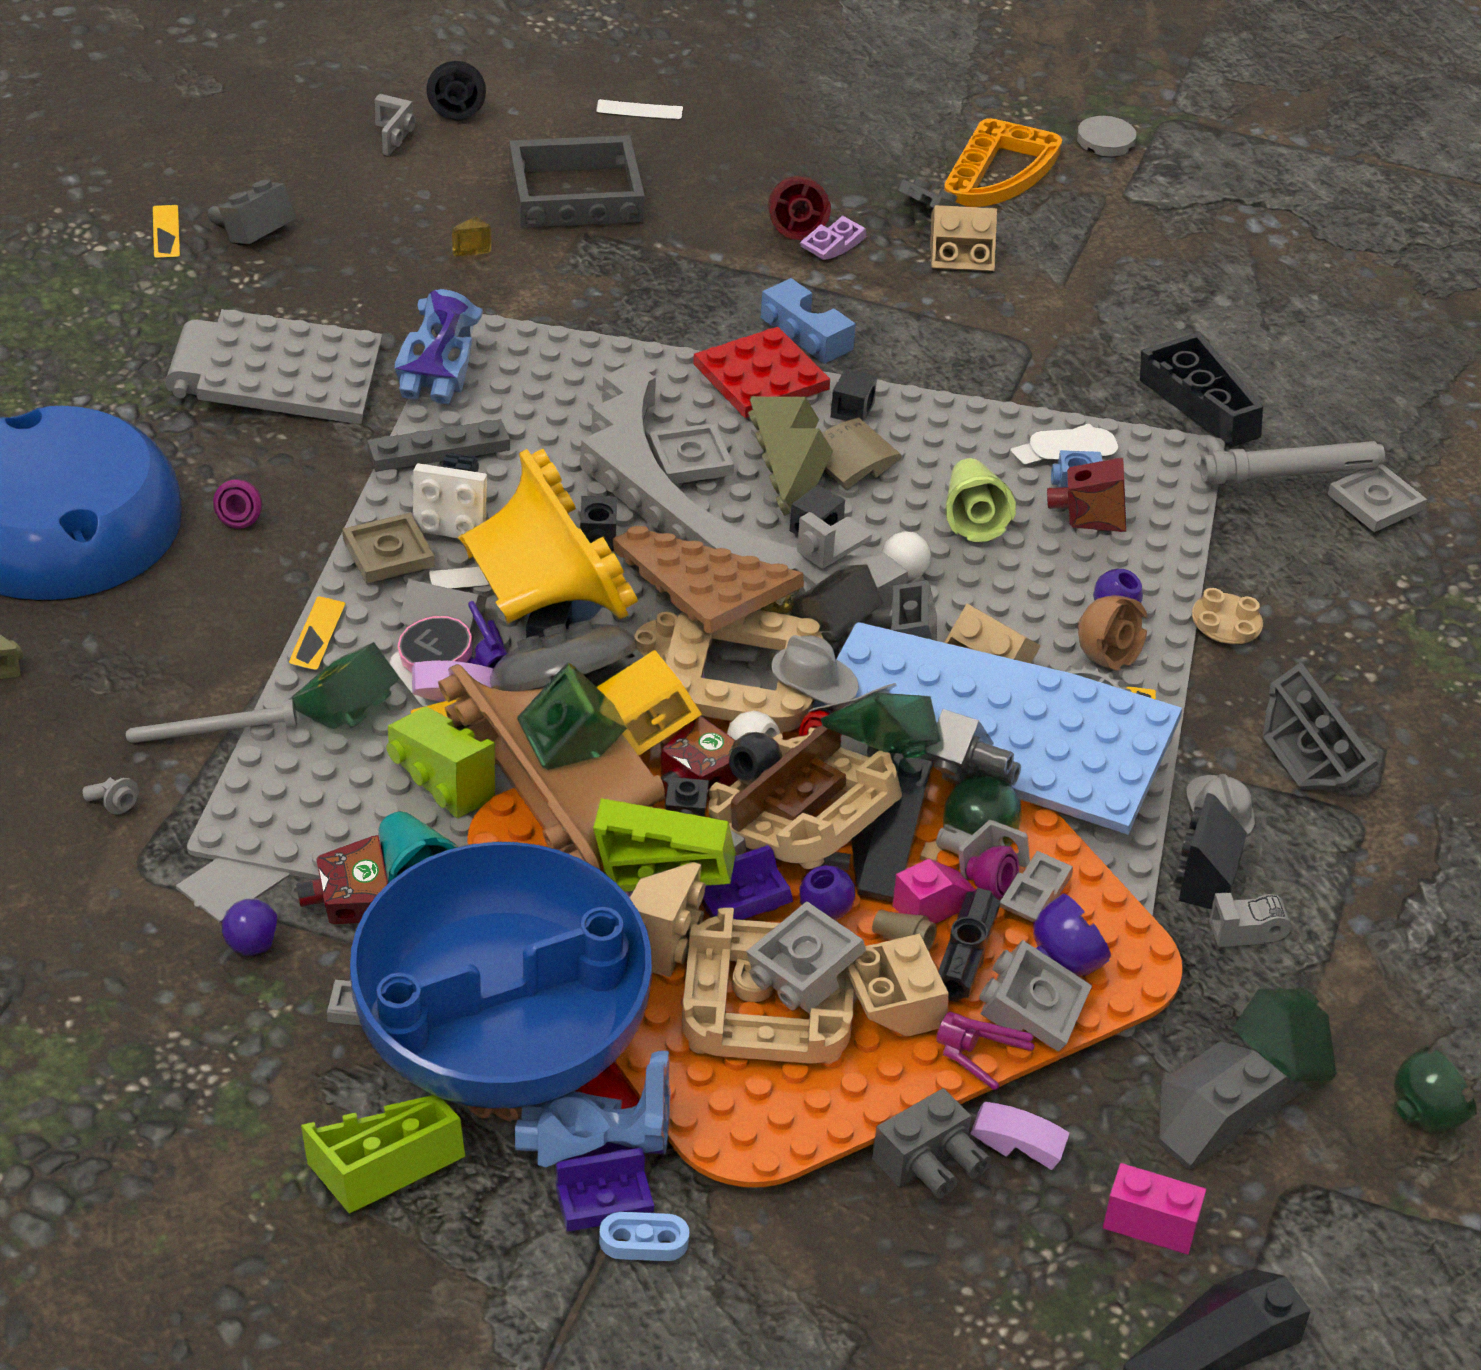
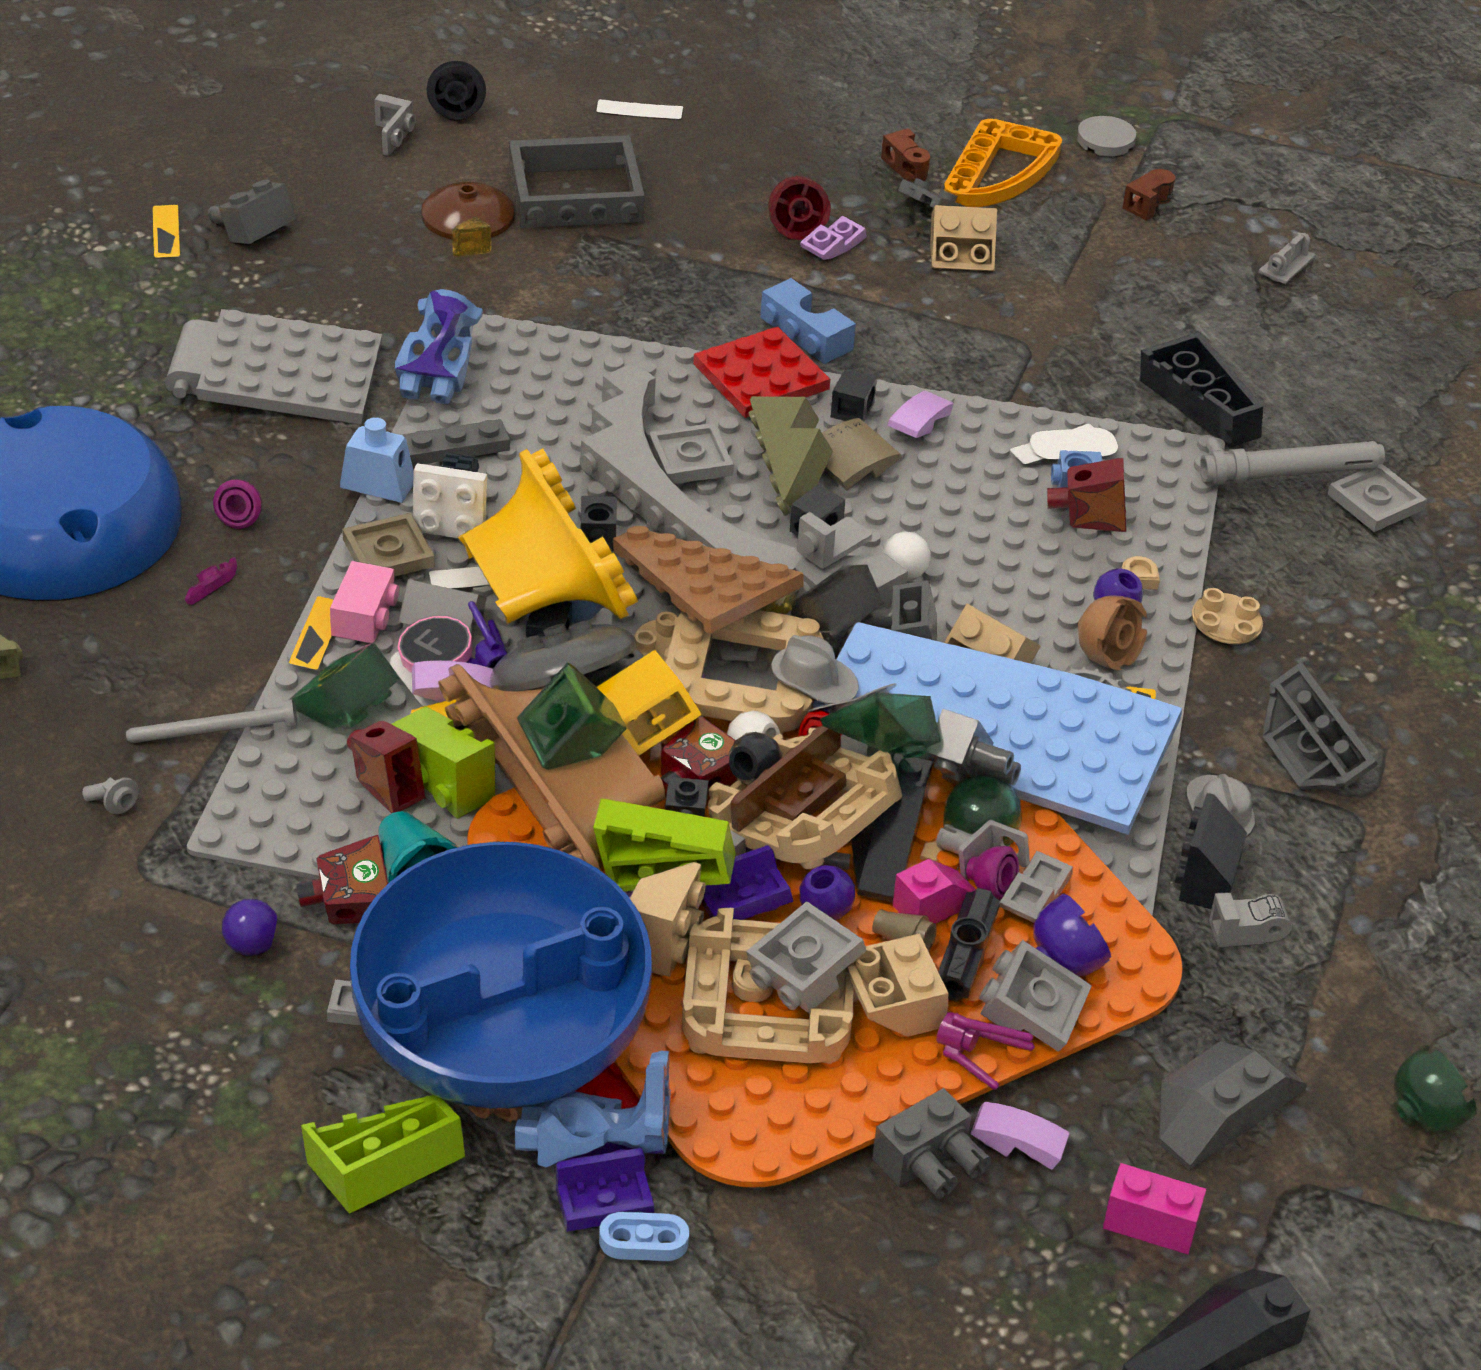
(210, 580): none -> magenta piece
(225, 883): light grey piece -> none
(363, 602): none -> bright pink brick
(377, 462): none -> light blue torso
(388, 765): none -> dark red torso
(464, 200): none -> reddish brown dish
(906, 156): none -> copper leg
(919, 414): none -> lavender slope
(978, 502): yellowish green cone -> none
(1145, 570): none -> tan tile
(1150, 191): none -> copper leg
(1289, 260): none -> light grey hinge
(1290, 1033): clear green slope -> none

